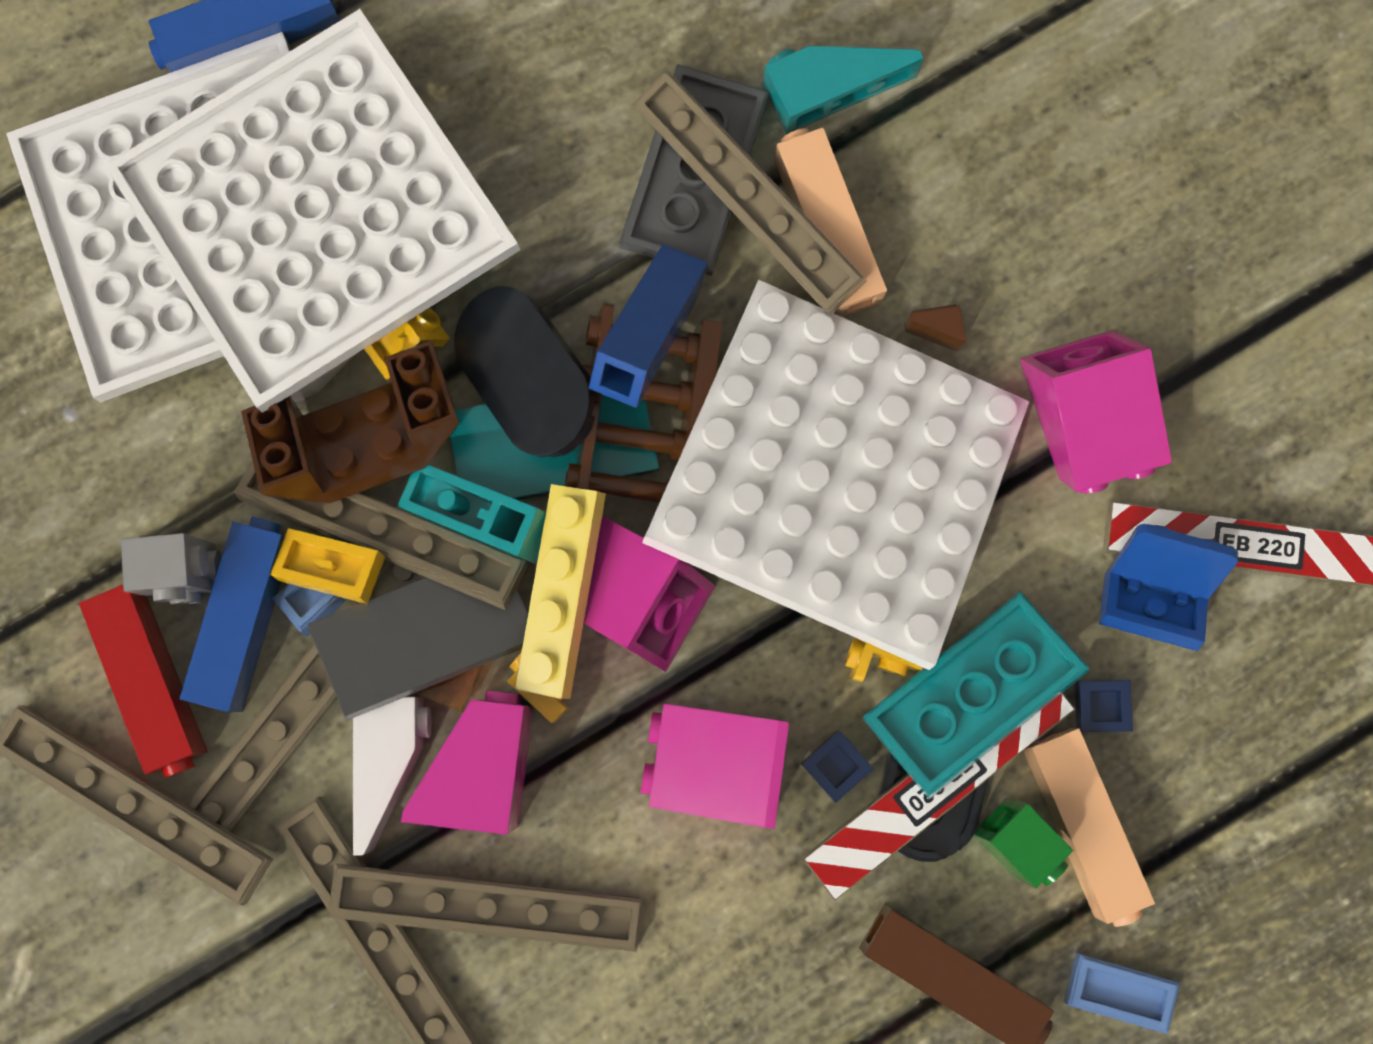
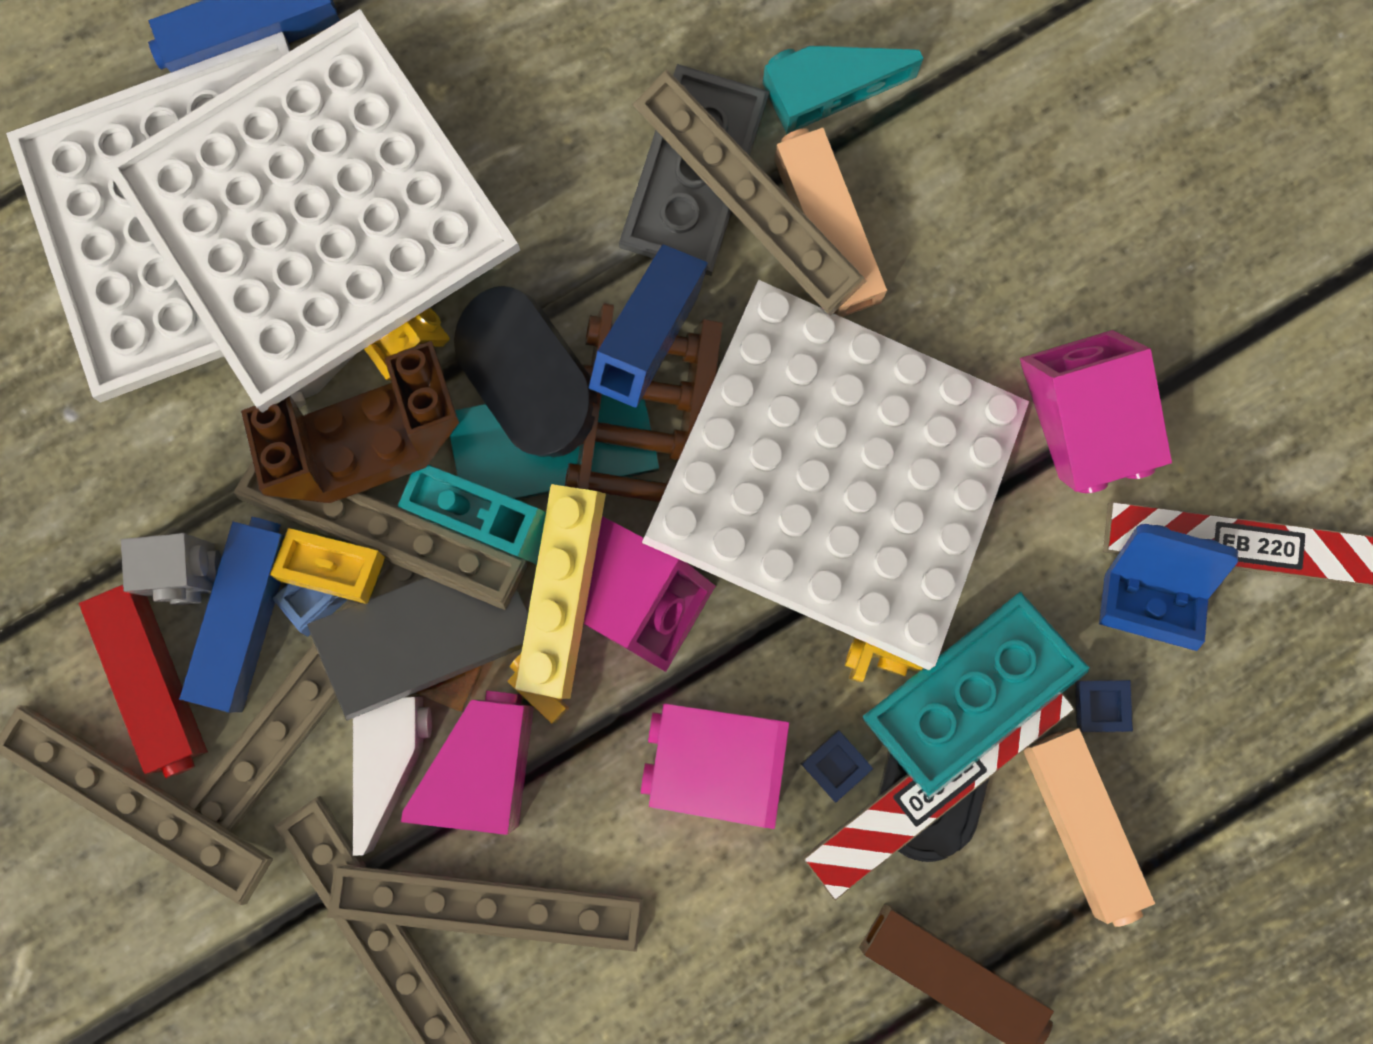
(938, 325): reddish brown slope -> none
(1024, 843): green brick -> none
(1121, 992): medium blue tile -> none

